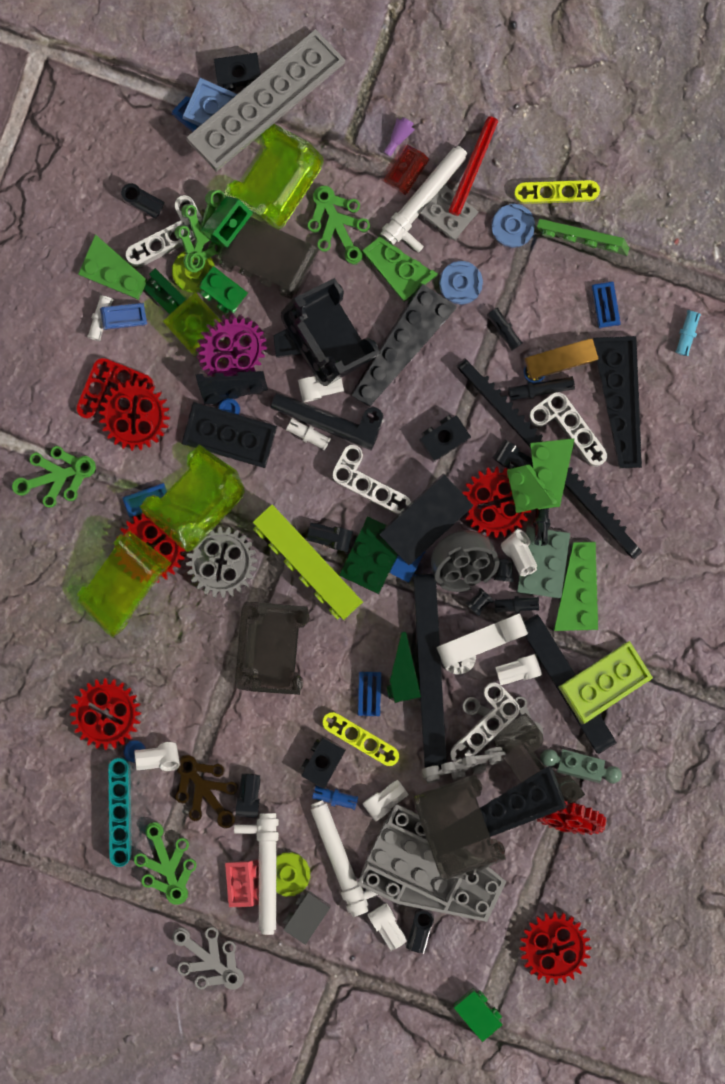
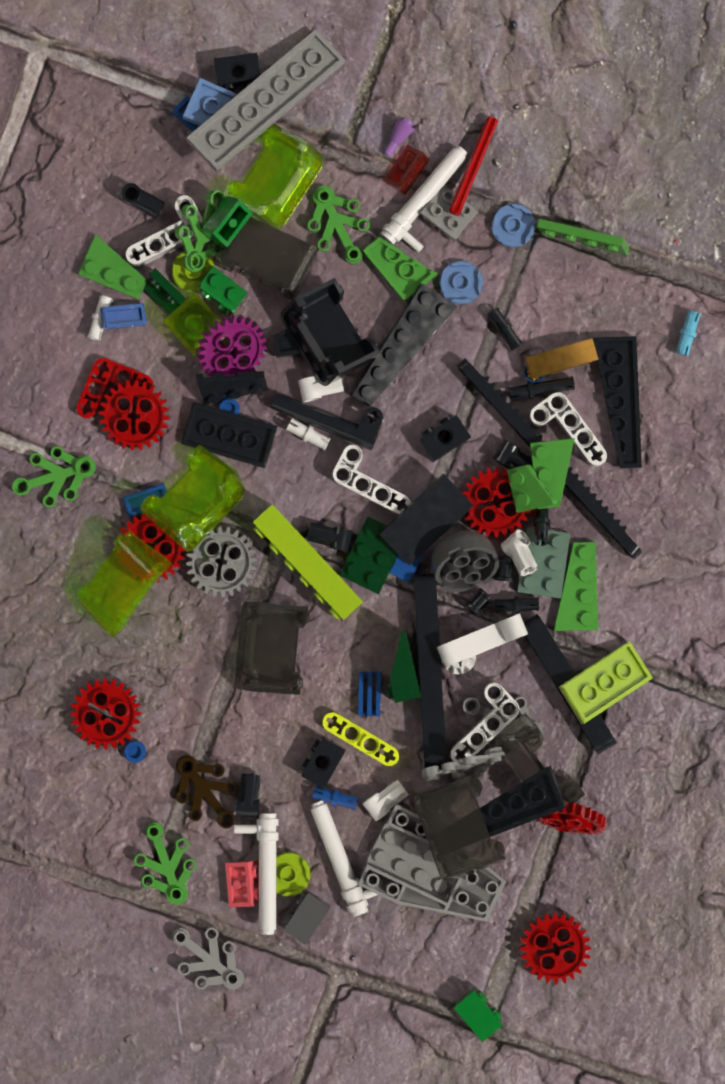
(114, 821): teal beam -> none
(163, 757): white piece -> none
(385, 923): white piece -> none
(420, 932): black piece -> none
(523, 668): white piece -> none
(557, 196): neon yellow beam -> none
(581, 766): sand green plate -> none
(608, 323): blue tile -> none

